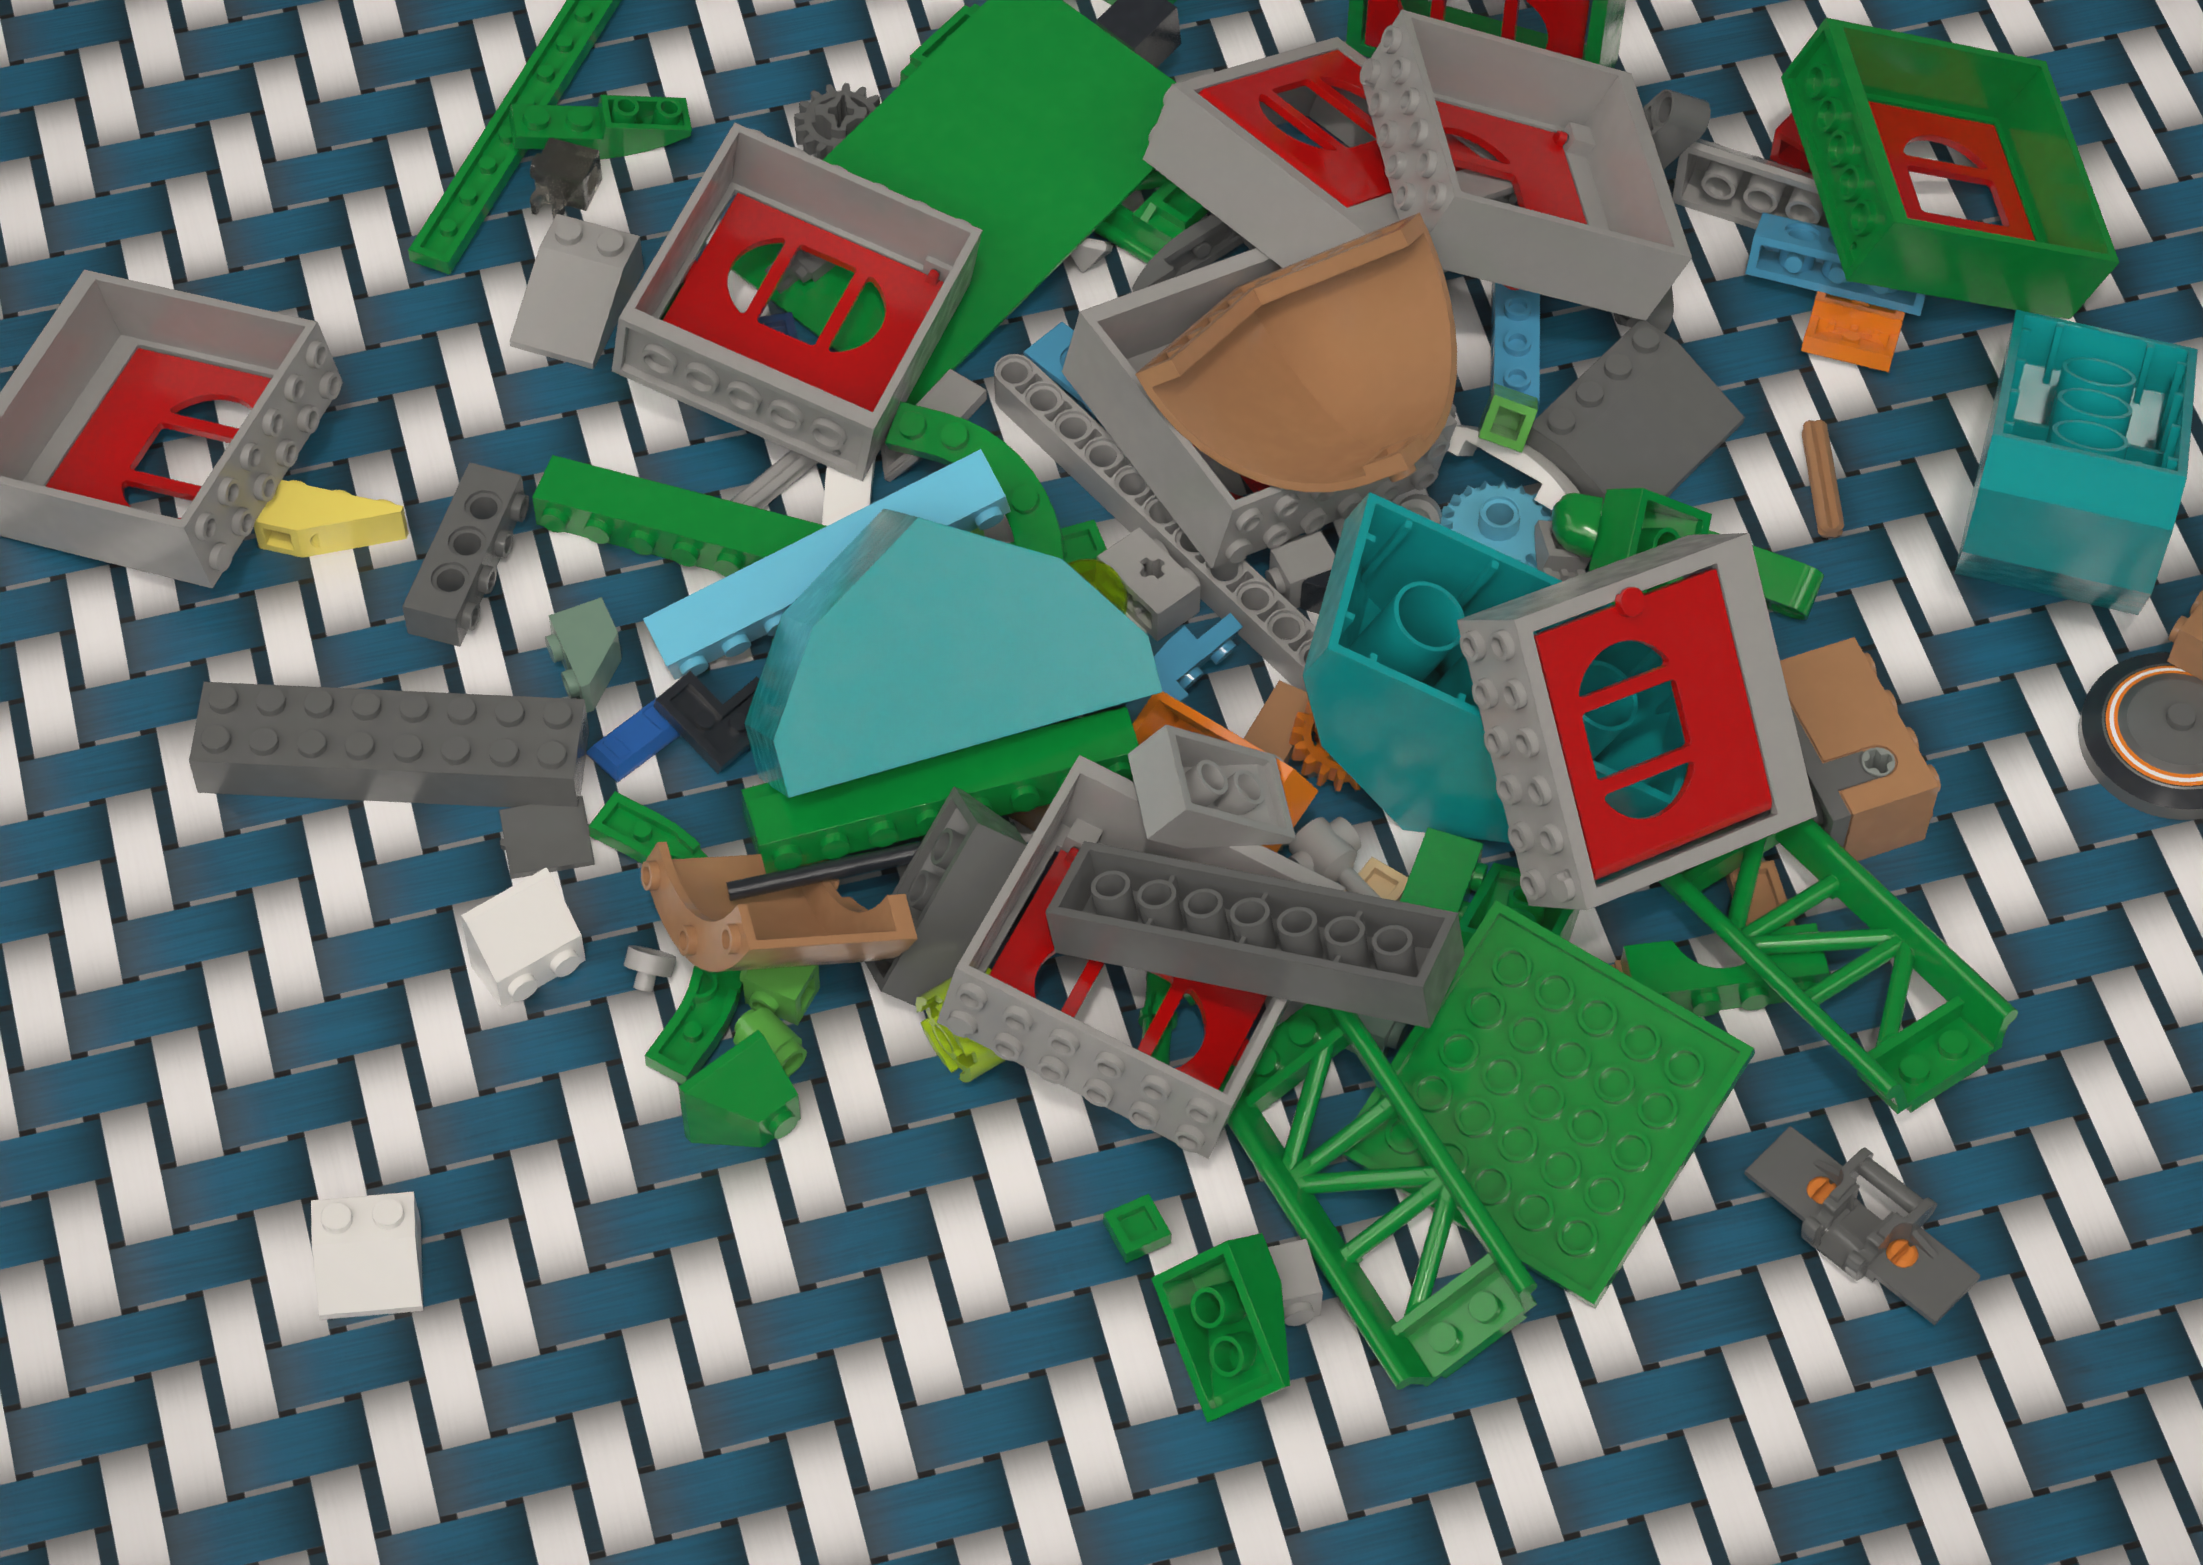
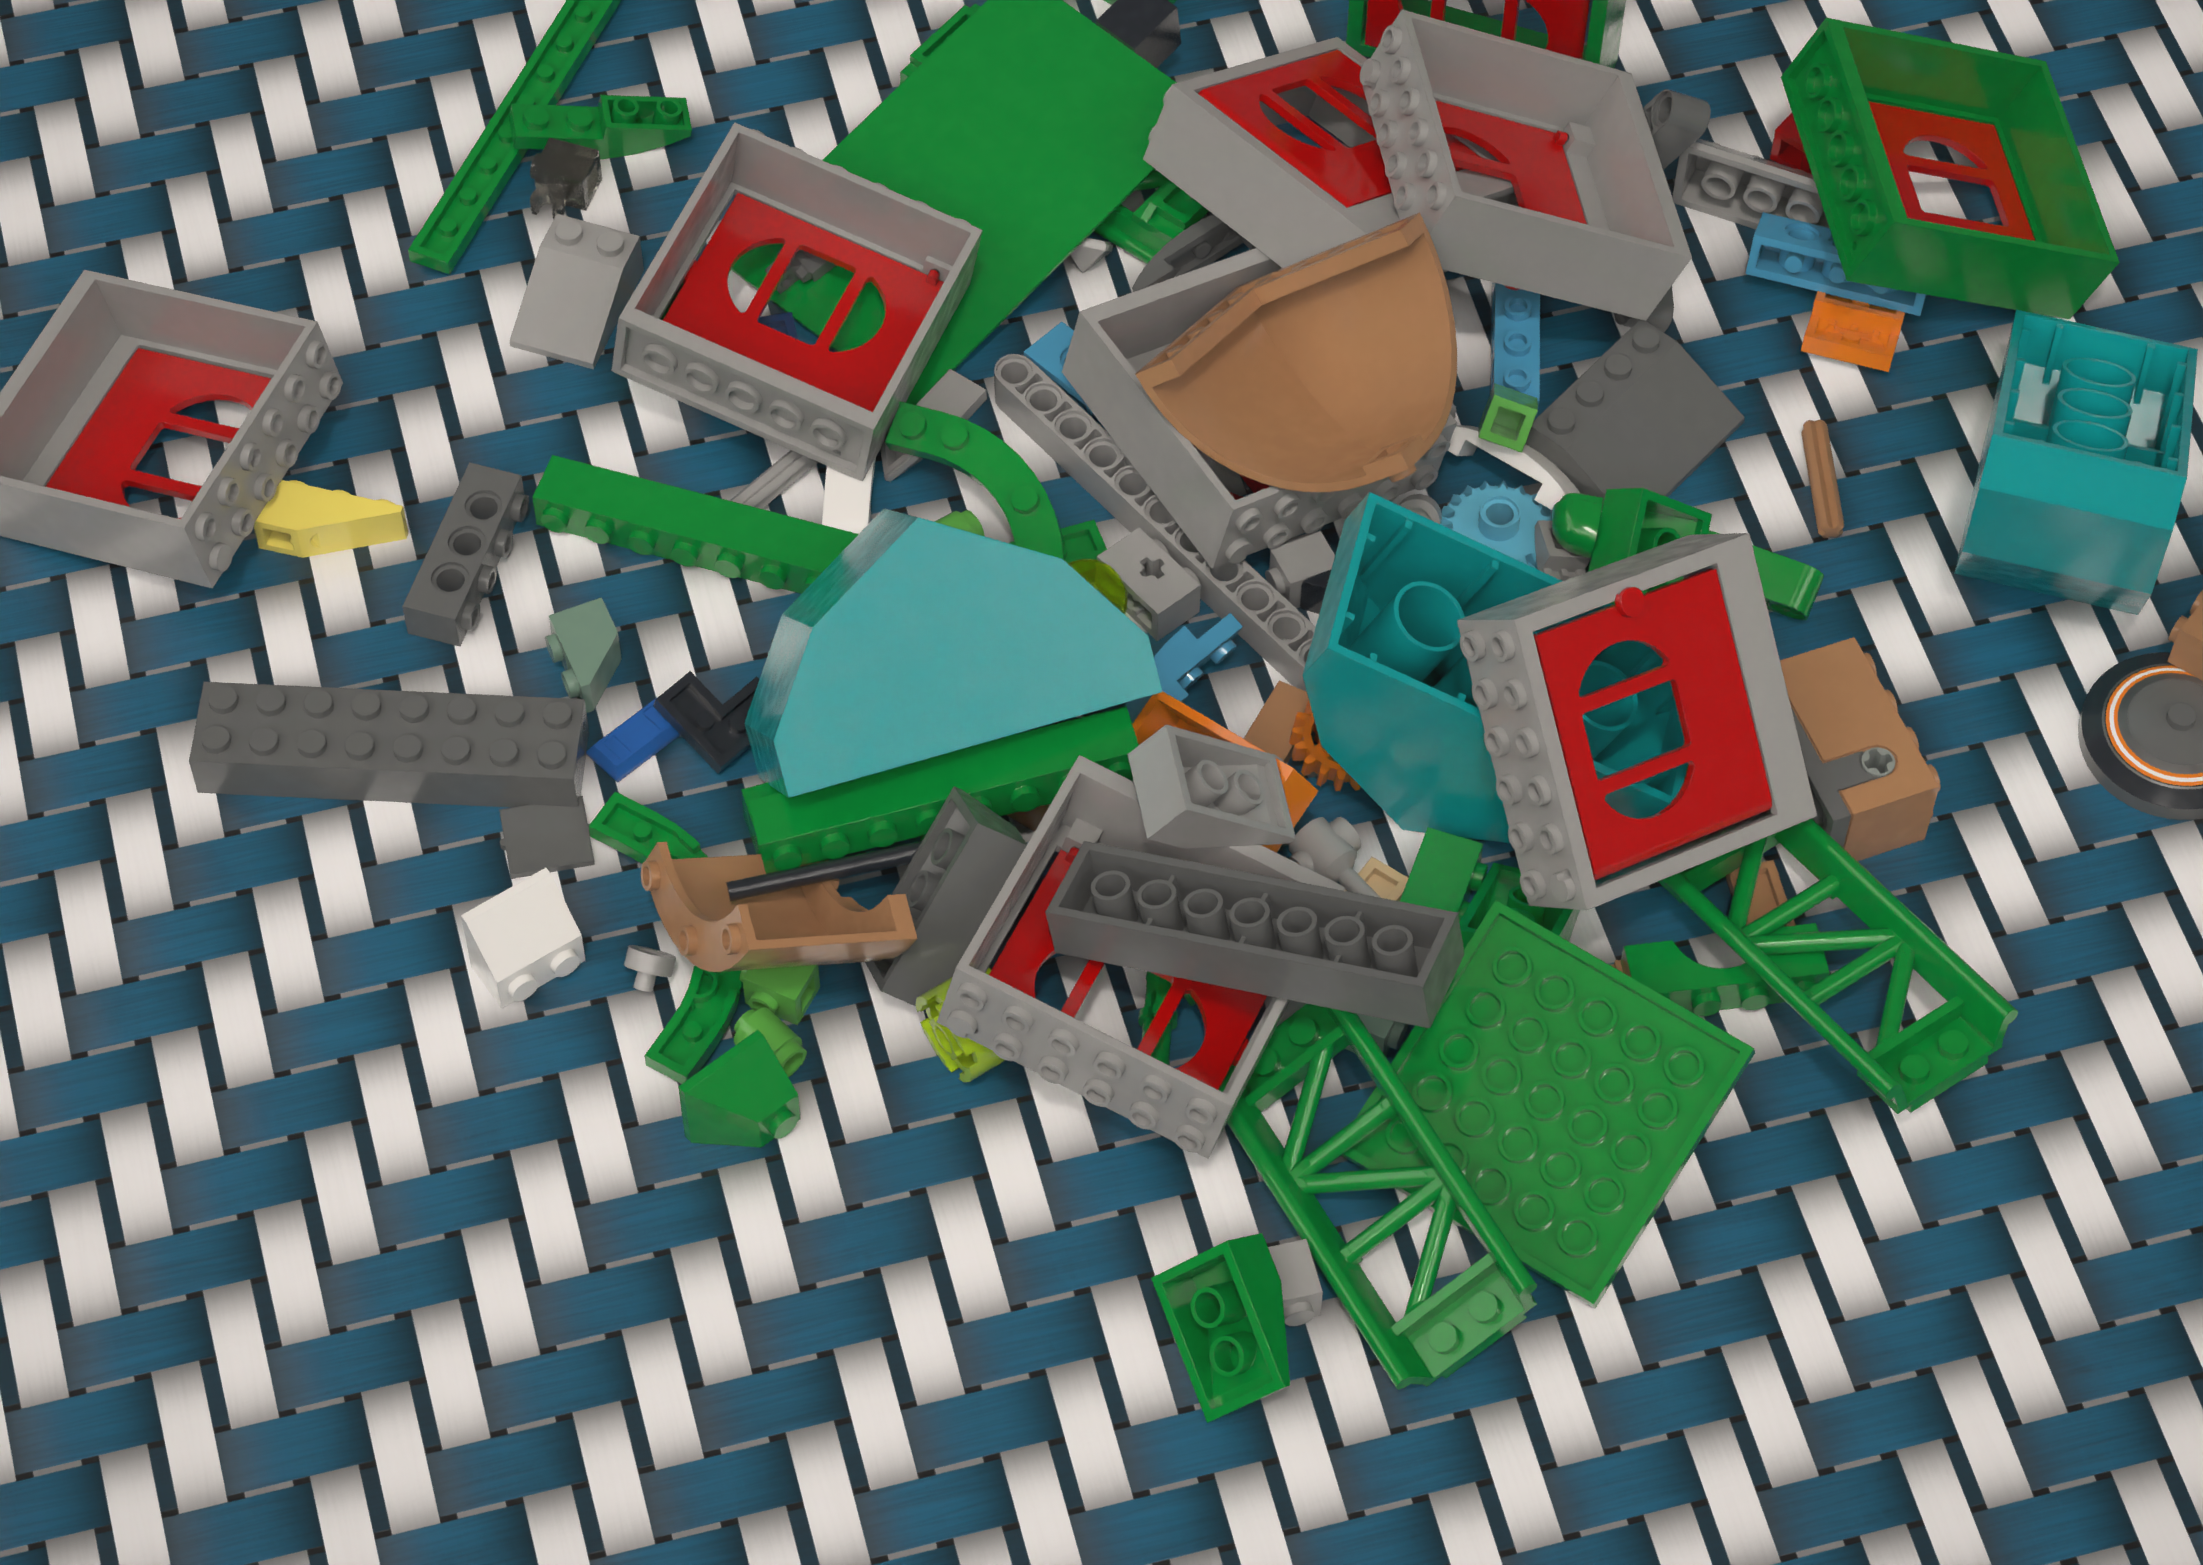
(367, 1255): white slope -> none
(752, 600): medium azure brick -> none
(831, 118): dark grey gear -> none
(1137, 1228): green plate -> none
(1855, 1238): dark grey piece -> none

